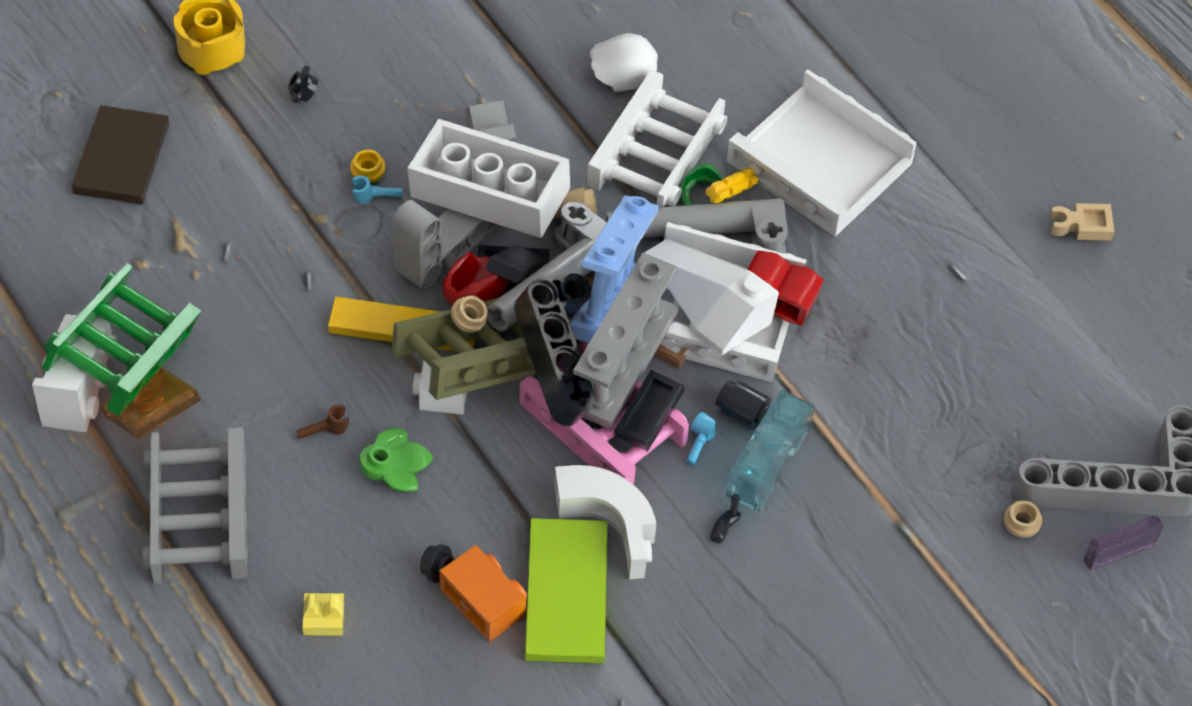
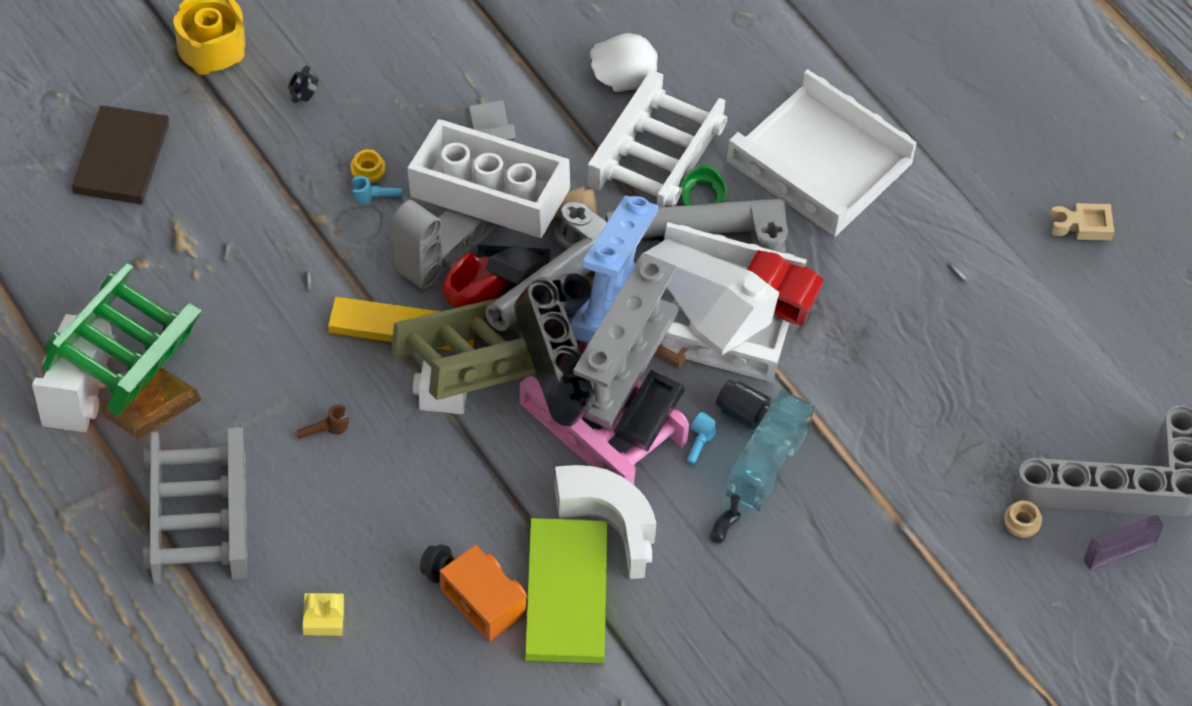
(396, 459): bright green plate -> none
(475, 308): tan plate -> none
(732, 185): yellow axle -> none

